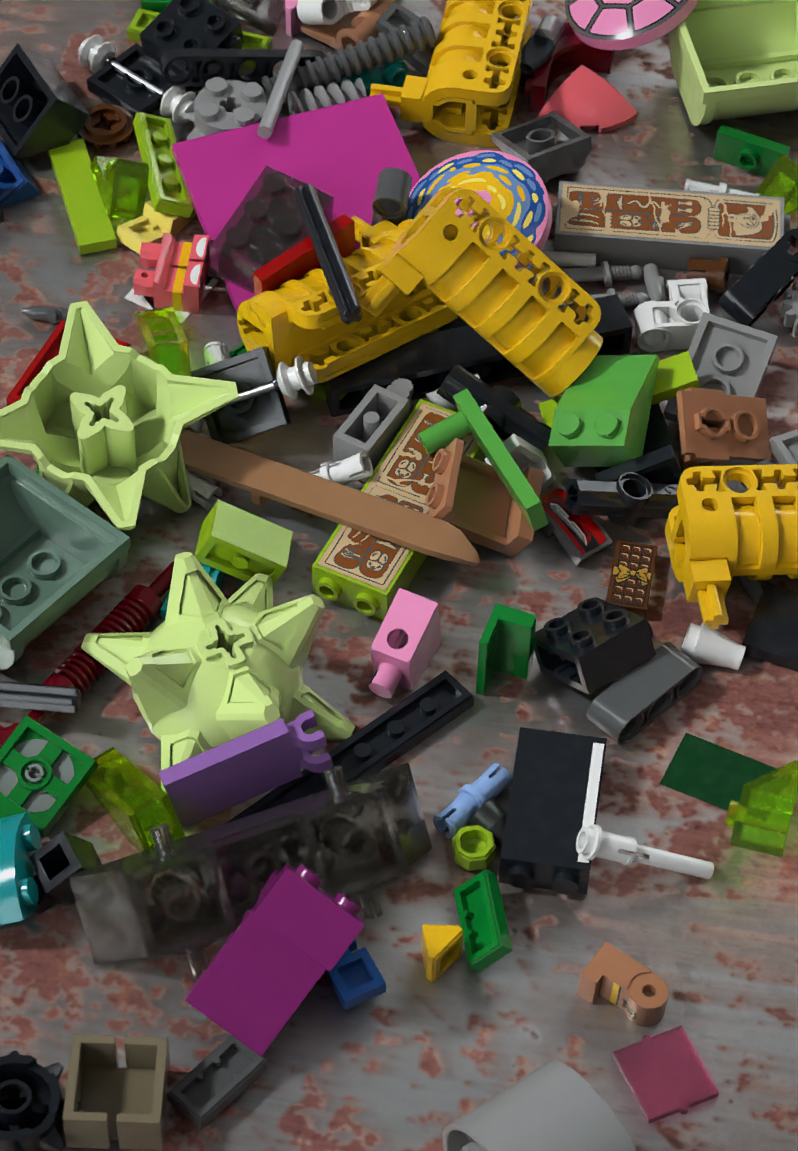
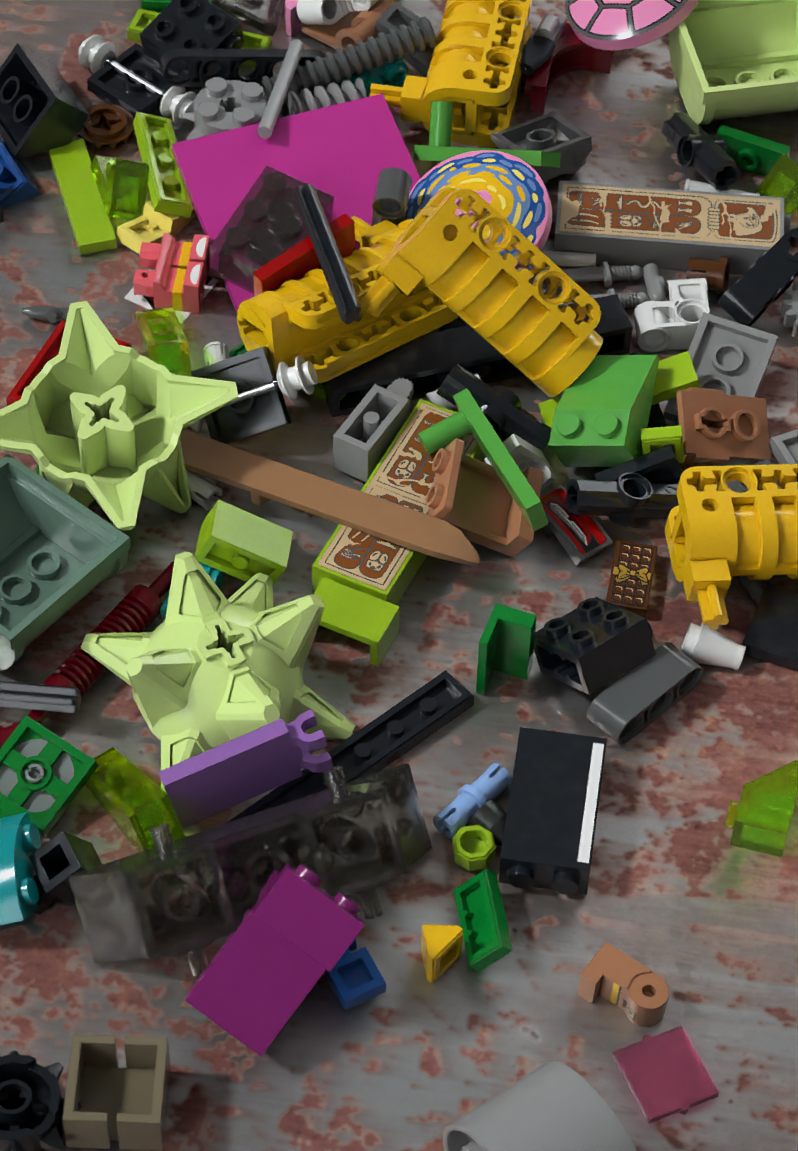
(216, 1081): dark grey plate -> none
(346, 470): white pin -> none
(359, 617): none -> lime panel
(404, 643): bright pink torso -> none
(440, 142): none -> bright green piece
(590, 103): coral brick -> none
(594, 843): white pin -> none
(659, 437): none -> lime tile
(701, 151): none -> black piece
(711, 772): dark green sticker -> none

